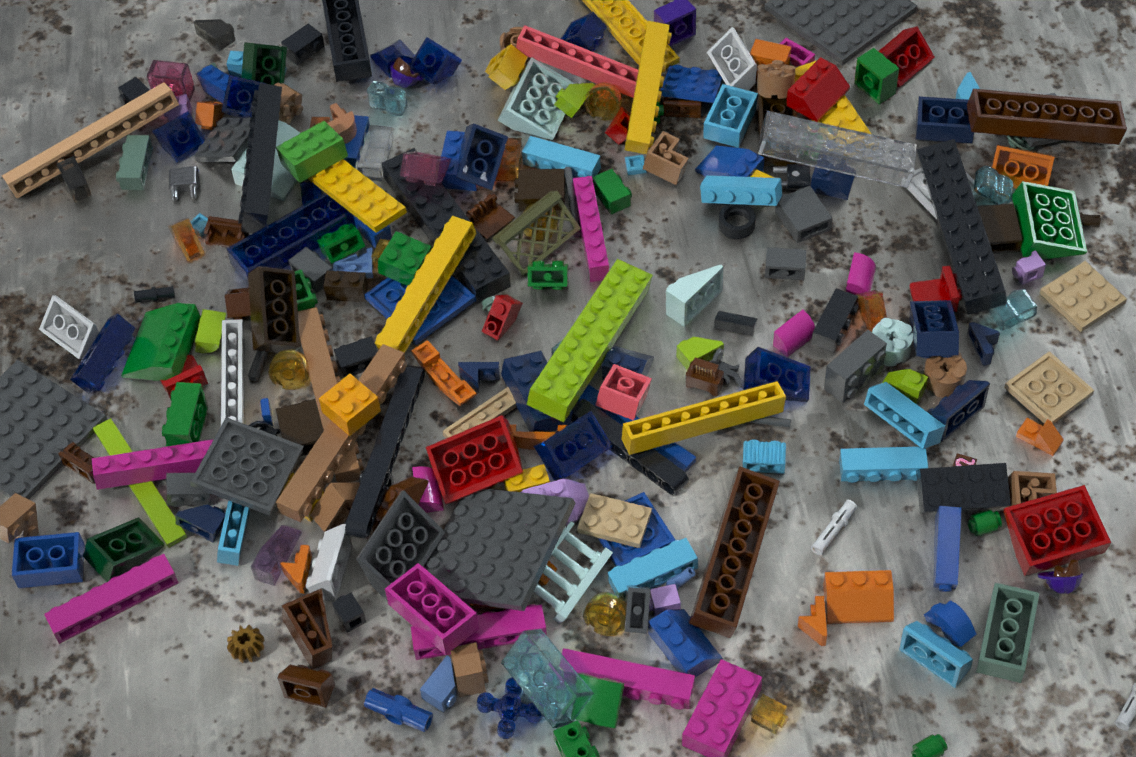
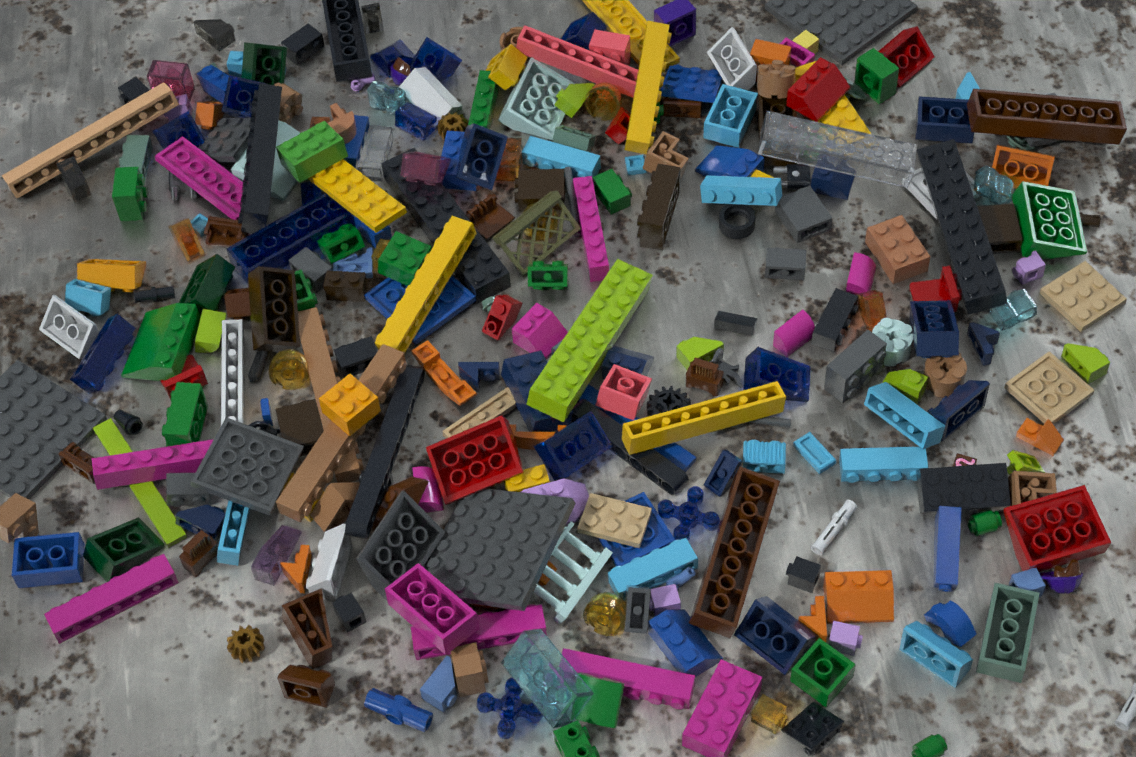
(88, 297): none -> medium azure brick
(112, 273): none -> light orange slope
(129, 193): none -> green brick
(129, 423): none -> black cone
(198, 553): none -> reddish brown piece
(203, 175): none -> dark pink plate
(208, 283): none -> dark green slope
(358, 84): none -> lavender arm
(372, 18): none -> clear smoke slope
(415, 121): none -> clear blue hinge
(429, 94): none -> white slope
(451, 122): none -> pearl gold gear
(484, 101): none -> green brick
(538, 331): none -> dark pink slope
(574, 138): none -> sand green brick
(611, 45): none -> coral brick
(659, 207): none -> dark brown brick
(660, 401): none -> black gear
(688, 514): none -> clear blue gear
(693, 293): light aqua slope -> none
(722, 473): none -> dark blue slope
(775, 634): none -> dark blue slope
(803, 574): none -> black brick
(808, 41): none -> light yellow brick
(813, 727): none -> black hinge
(814, 452): none -> medium azure tile
(822, 672): none -> green brick
(845, 638): none -> lavender brick
(854, 91): none -> sand green dish
(897, 249): none -> nougat brick
(1023, 462): none -> lime slope
(1028, 580): none -> medium blue panel
(1086, 361): none -> lime slope

